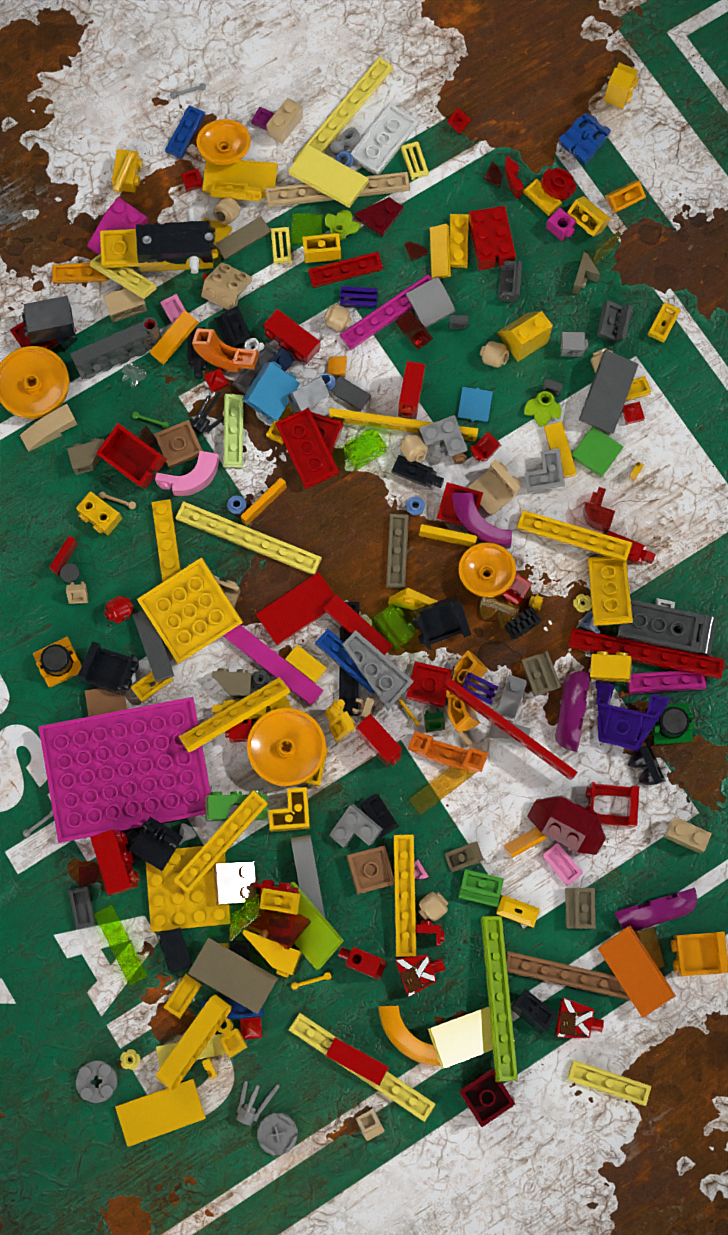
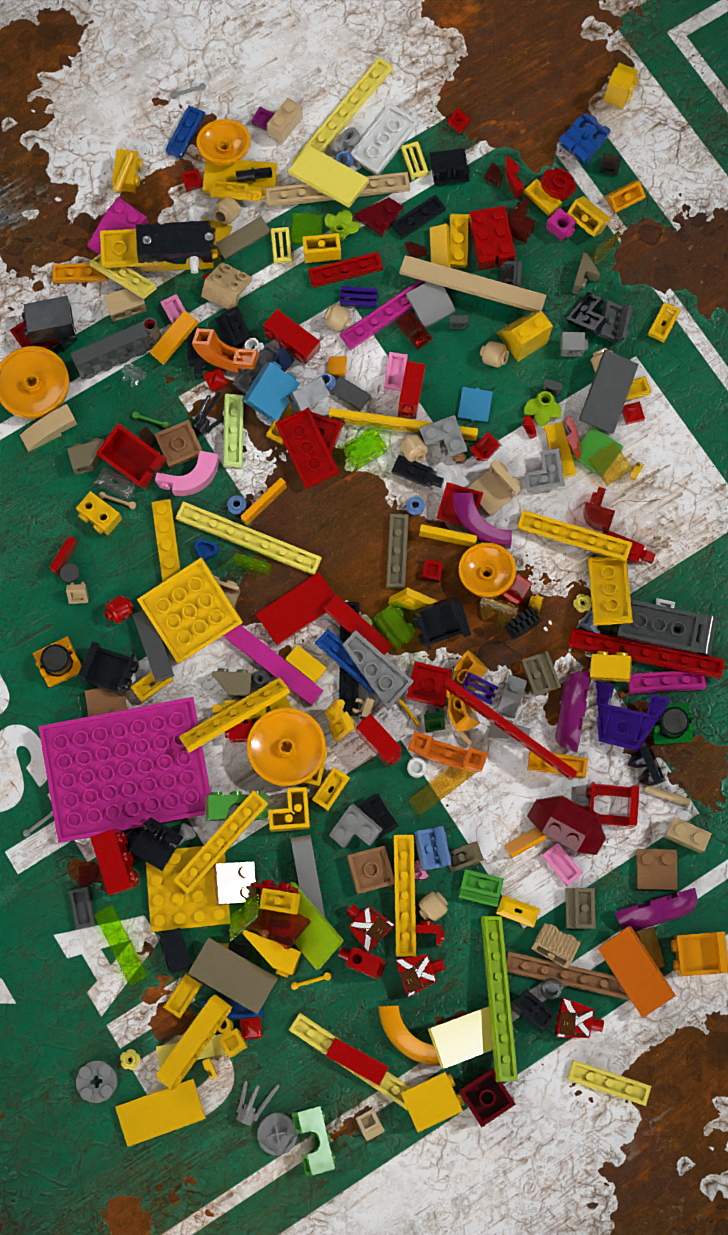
(123, 489): none -> clear piece
(206, 549): none -> blue tile
(252, 564): none -> clear neon green tile
(253, 174): none -> black axle
(320, 1157): none -> arch
(338, 781): none -> yellow piece
(368, 926): none -> torso
(395, 371): none -> bright pink tile
(416, 767): none -> white tile
(418, 217): none -> black tile
(432, 570): none -> red tile
(432, 848): none -> medium blue bracket
(432, 1101): none -> yellow brick
(449, 167): none -> black hinge
(472, 284): none -> tan tile
(521, 225): none -> clear red brick
(529, 427): none -> red tile
(551, 988): none -> dark grey tile
(556, 945): none -> tan brick
(573, 438): none -> red slope
(575, 762): none -> light orange tile
(585, 315): none -> black plate
(610, 164): none -> black tile
(610, 464): none -> clear yellow piece
(656, 869): none -> medium nougat plate
(667, 795): none -> tan piece

